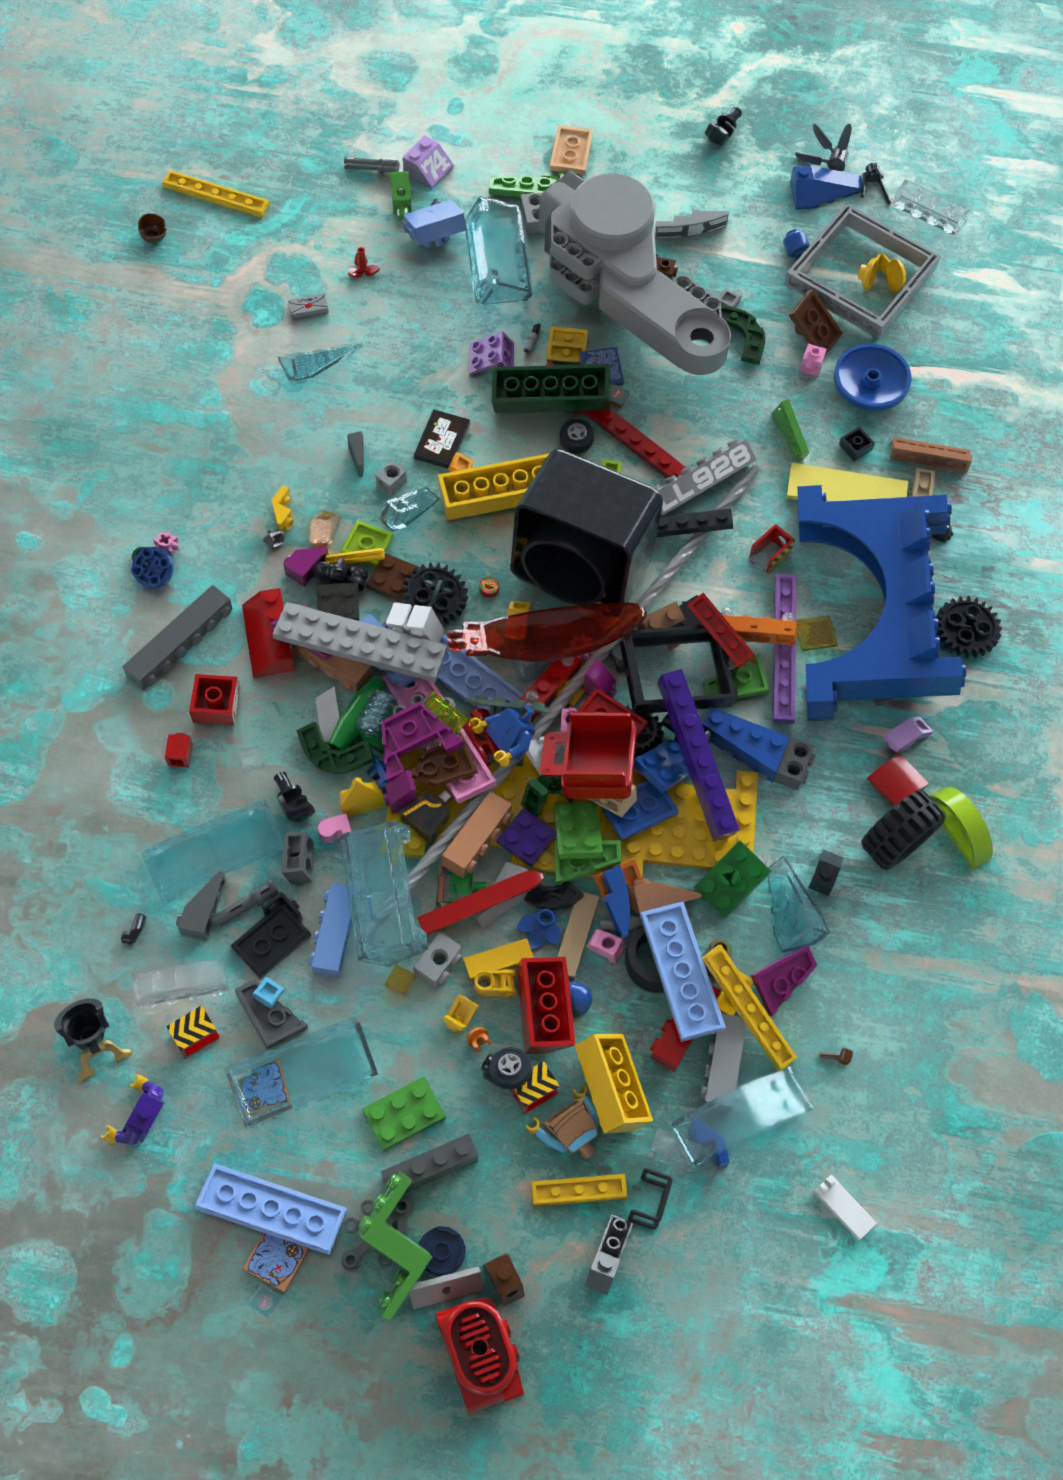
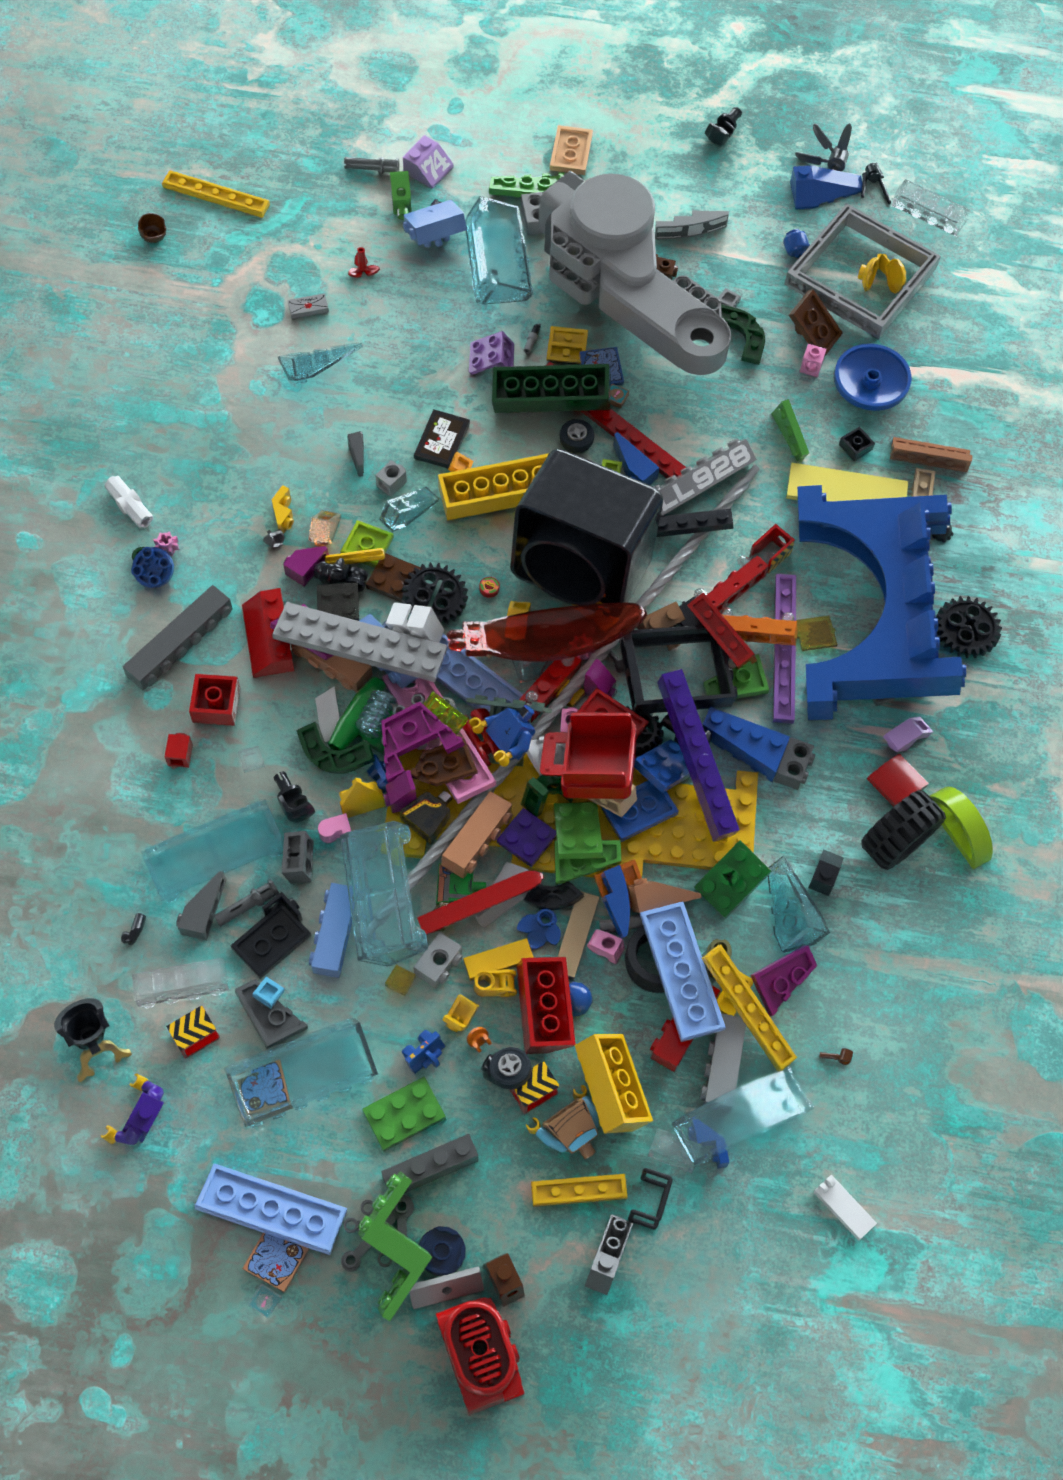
(128, 502): none -> white piece
(425, 1053): none -> blue hips
(634, 462): none -> blue slope
(737, 582): none -> red piece

